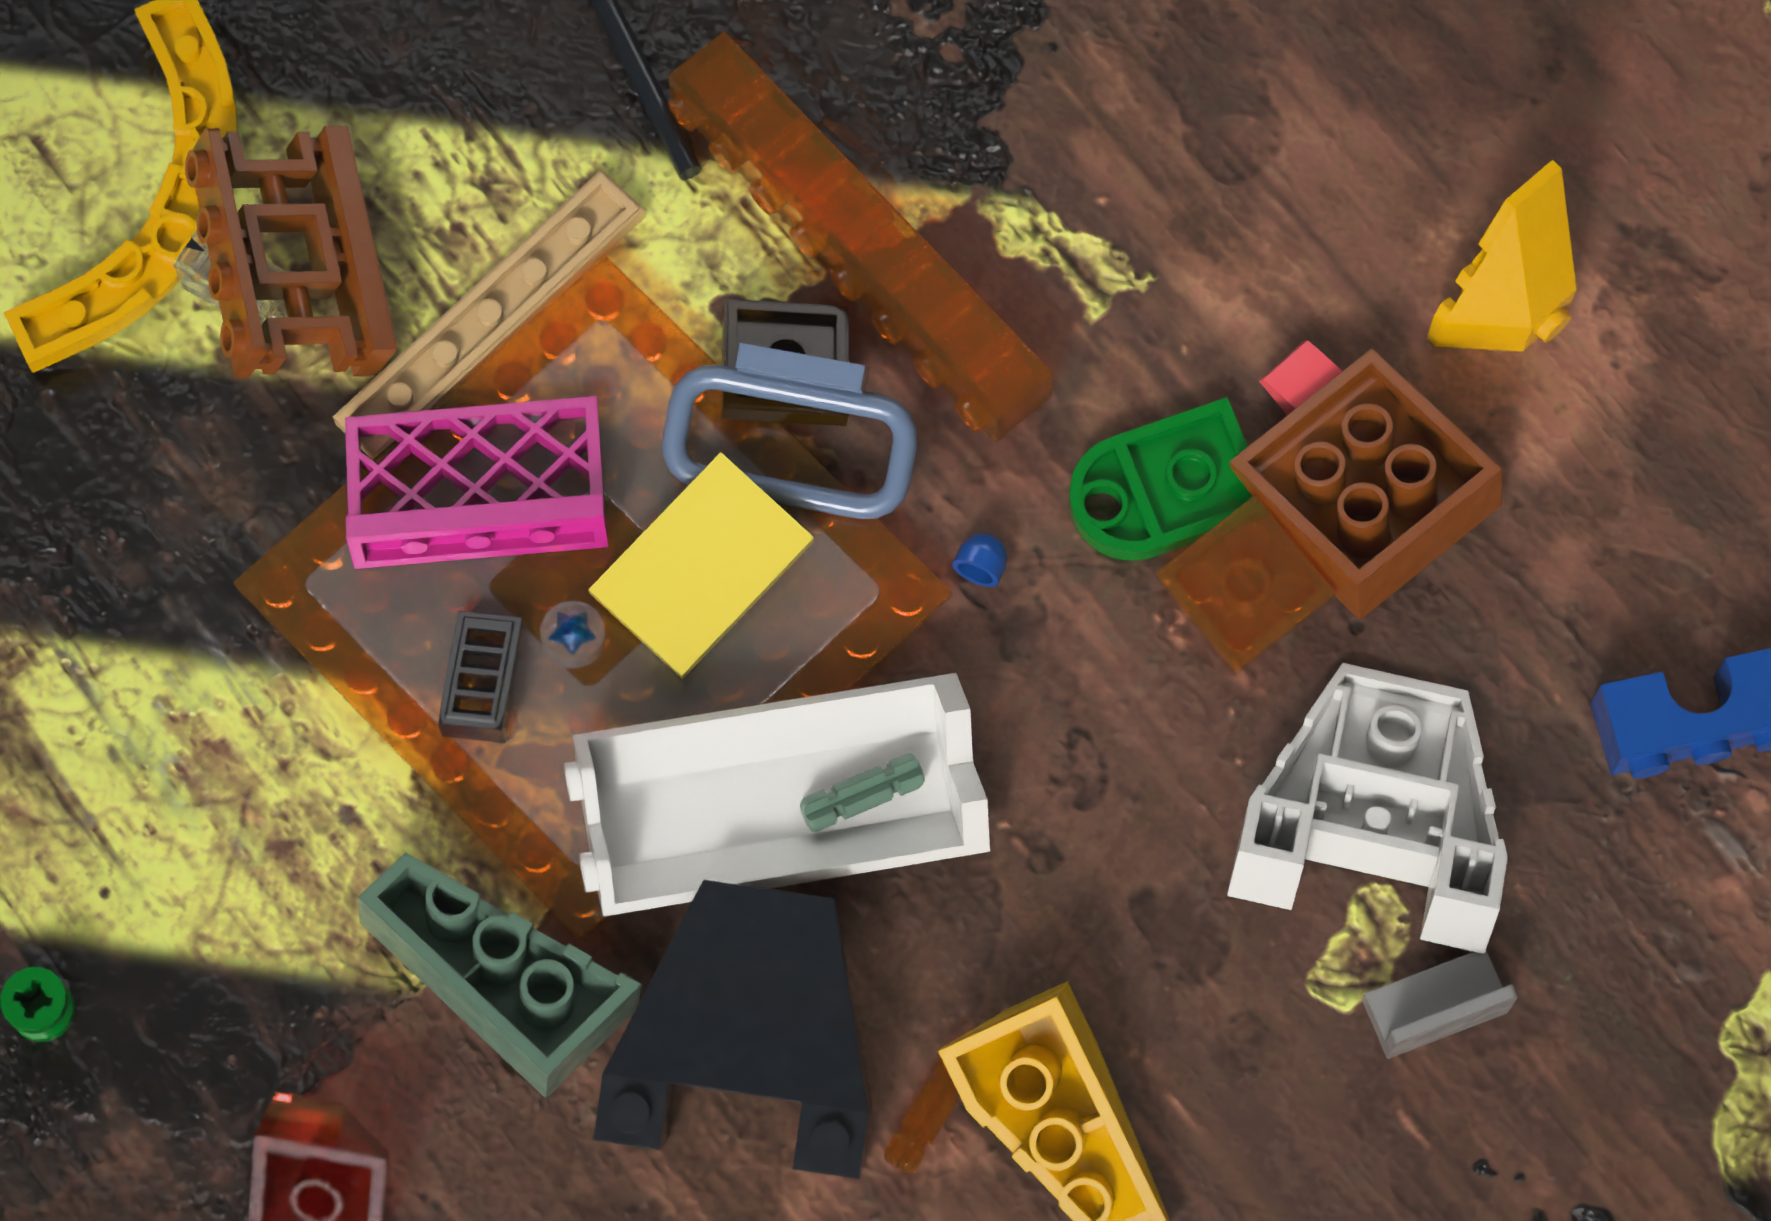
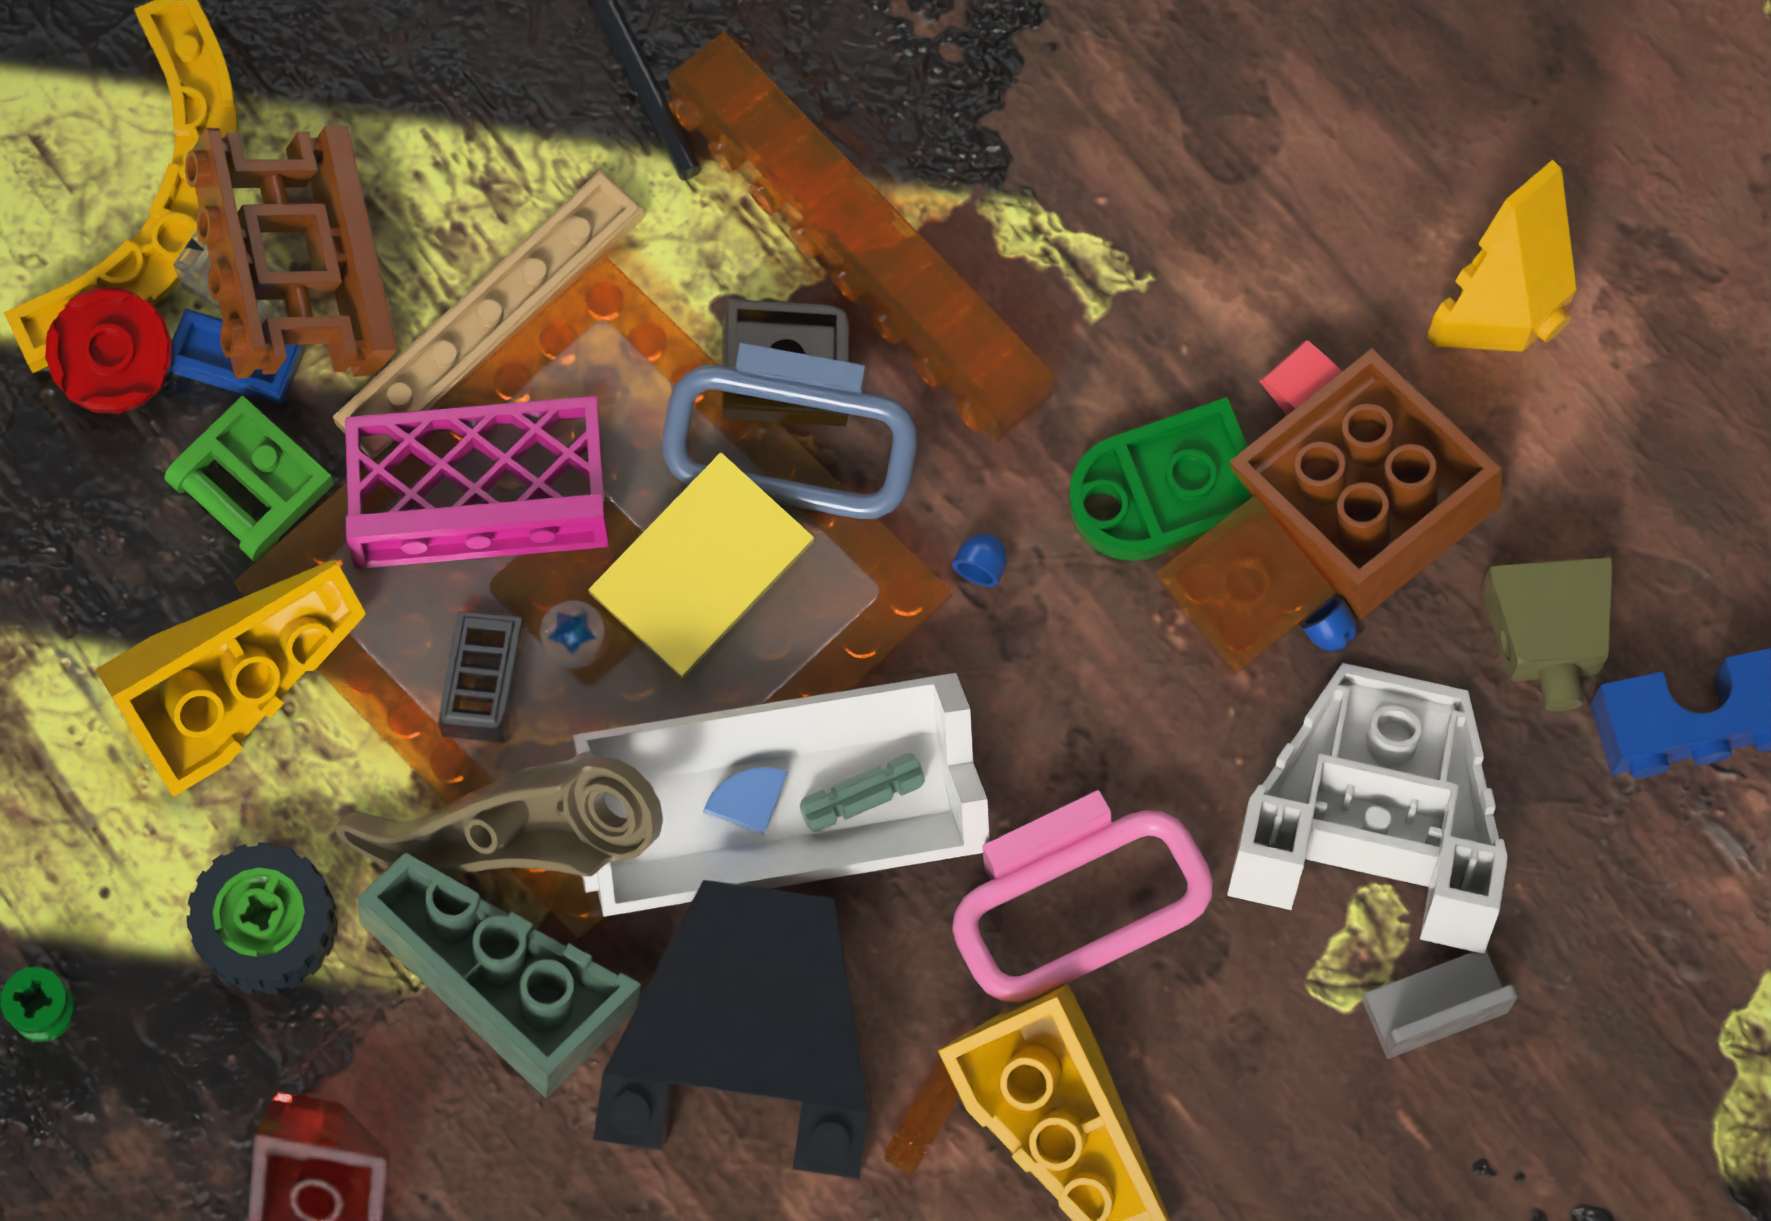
(109, 350): none -> red tile
(200, 357): none -> blue tile
(216, 676): none -> yellow wedge
(262, 918): none -> black wheel
(263, 463): none -> bright green plate
(531, 819): none -> dark tan animal
(747, 798): none -> medium blue tile
(1053, 848): none -> bright pink bar
(1331, 625): none -> blue hinge
(1551, 623): none -> olive torso

